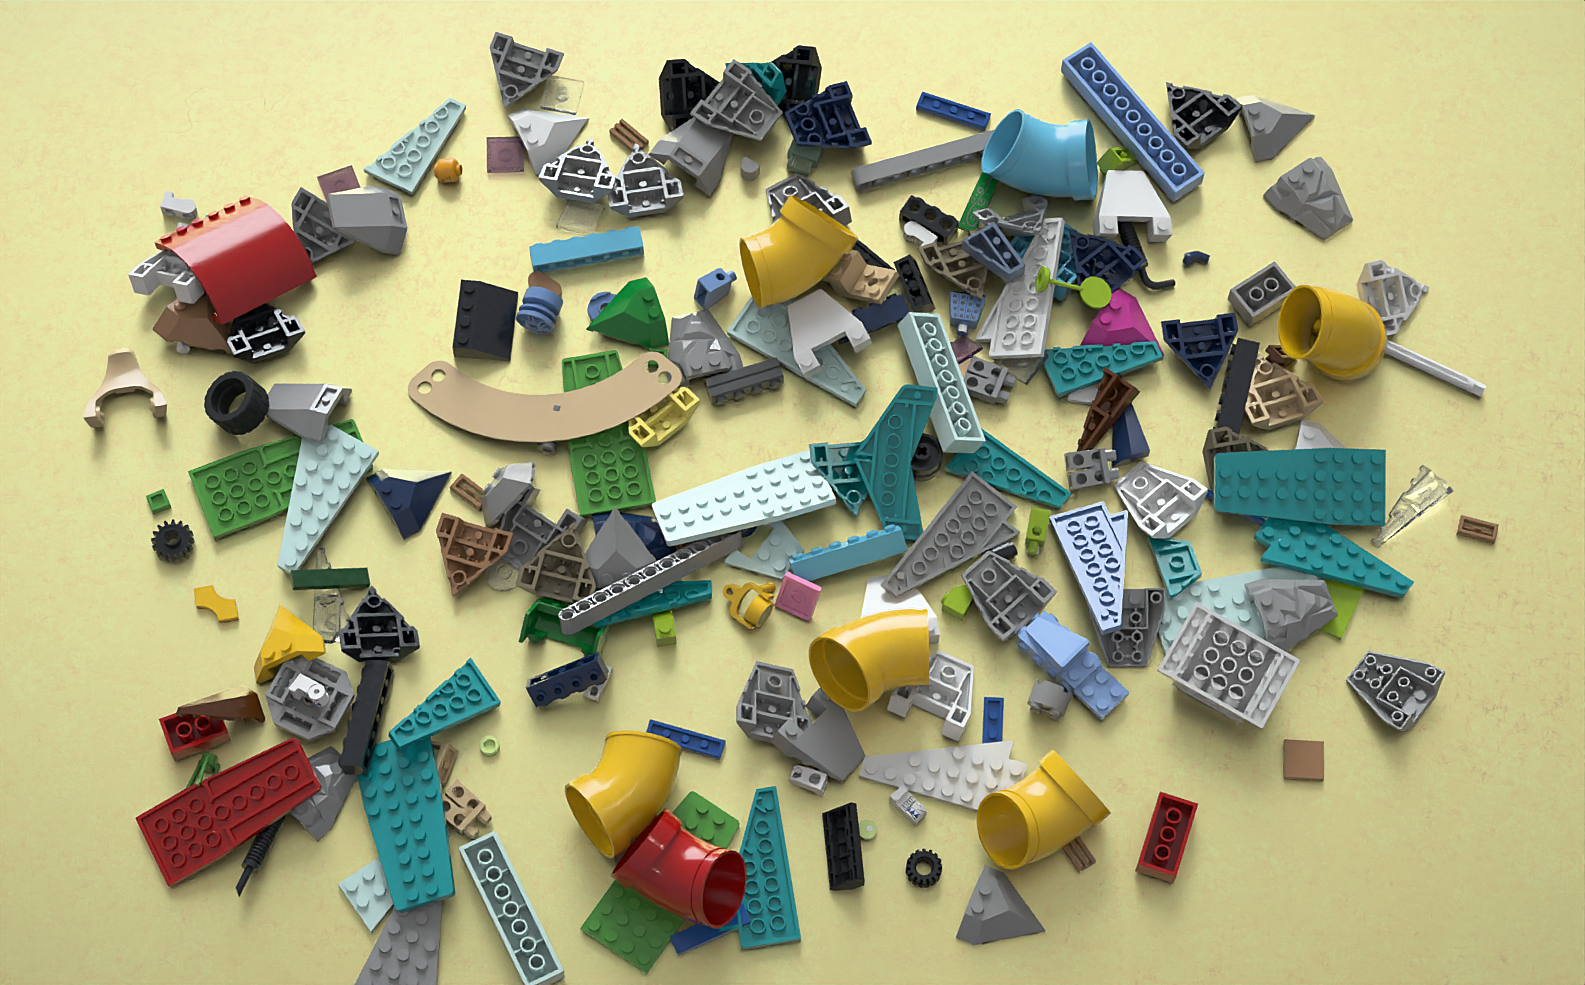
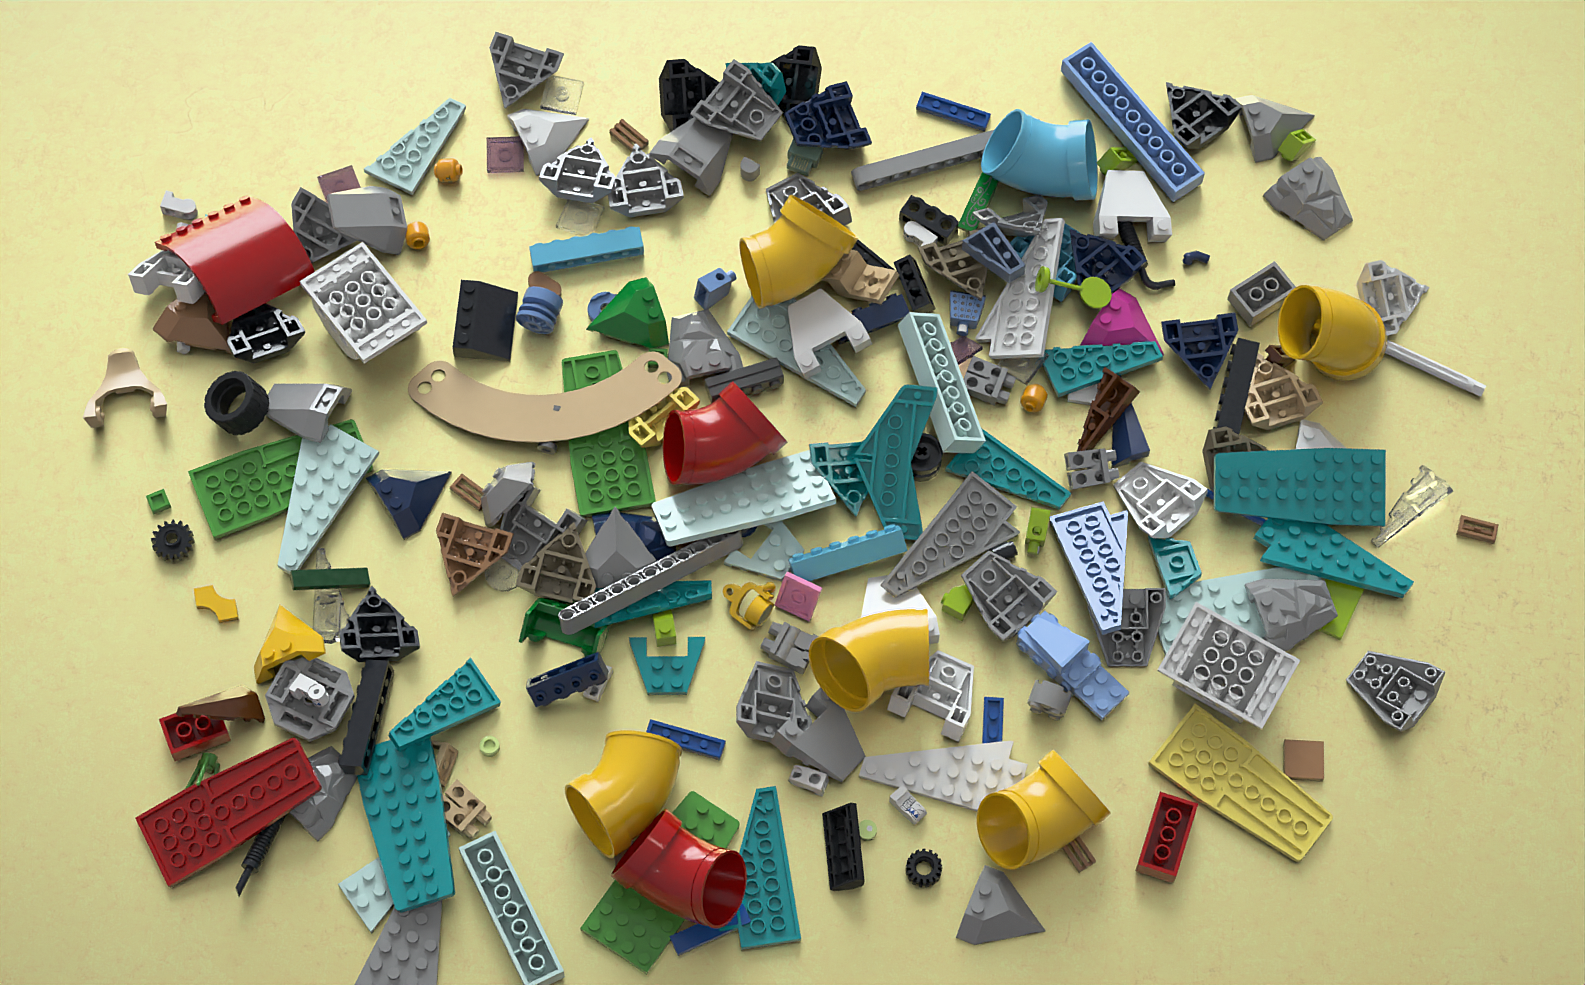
(361, 304): none -> white wedge
(417, 235): none -> light orange head
(667, 673): none -> teal wing
(717, 439): none -> red cylinder
(789, 647): none -> light grey hips
(1034, 397): none -> light orange head
(1240, 784): none -> light yellow wing
(1296, 144): none -> lime slope

